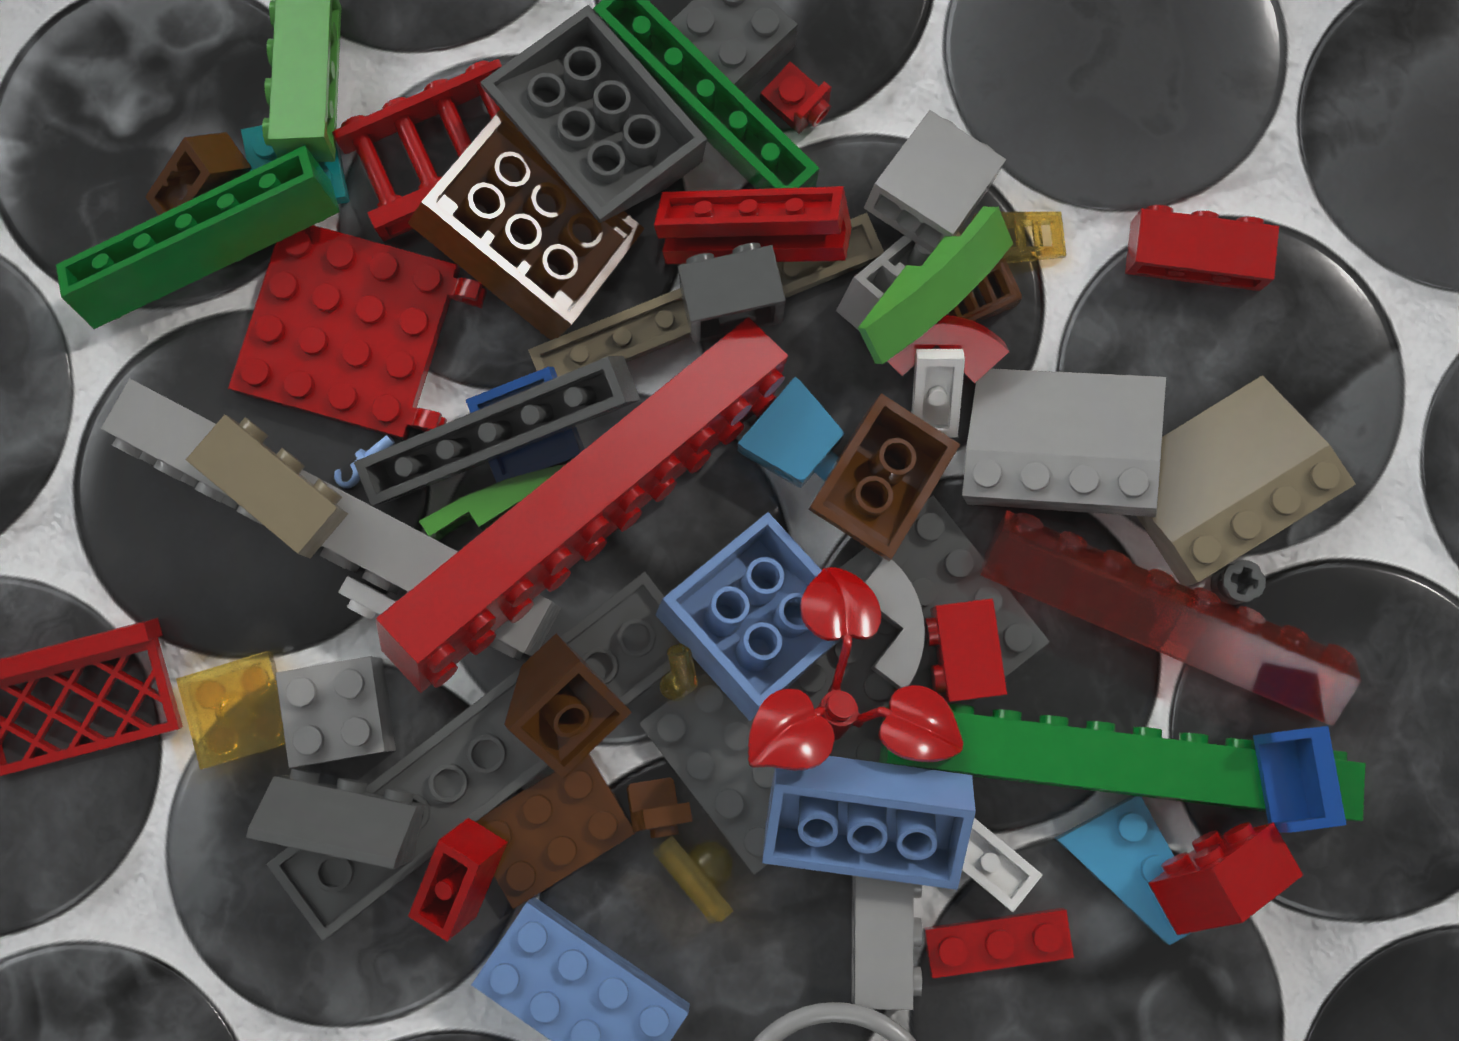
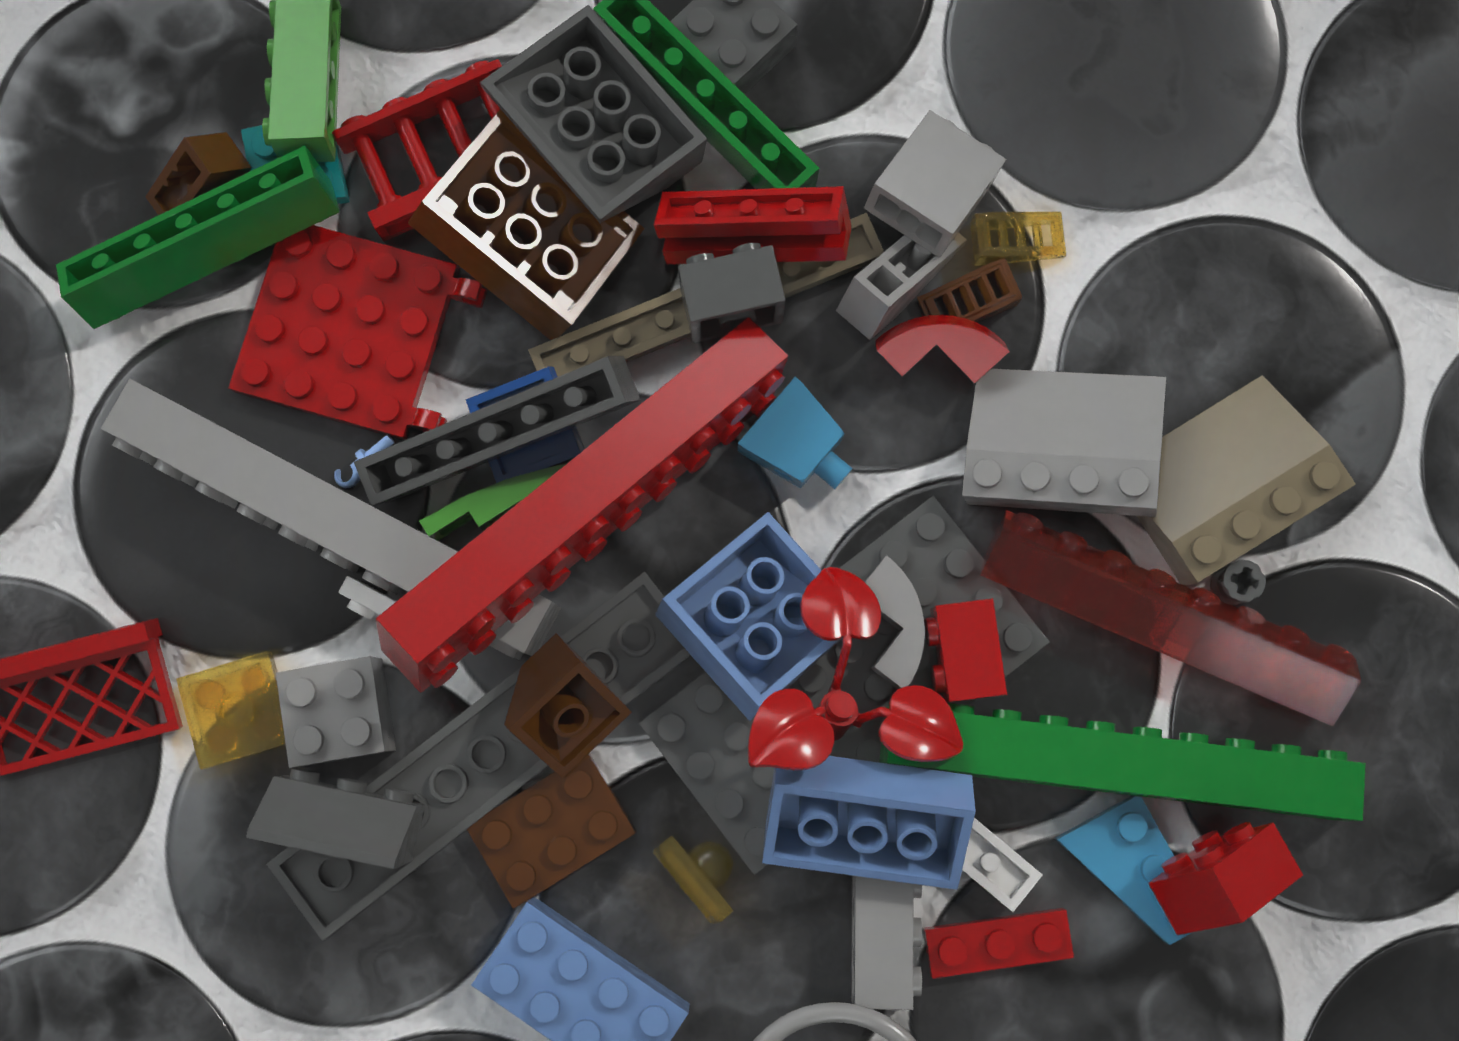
(268, 484): dark tan brick -> none
(457, 879): red brick -> none
(656, 808): reddish brown bracket -> none
(682, 677): clear yellow arm -> none
(797, 98): red bracket -> none
(884, 476): reddish brown slope -> none
(931, 291): bright green slope -> none
(938, 388): white plate -> none
(1202, 248): red brick -> none
(1299, 779): blue panel -> none

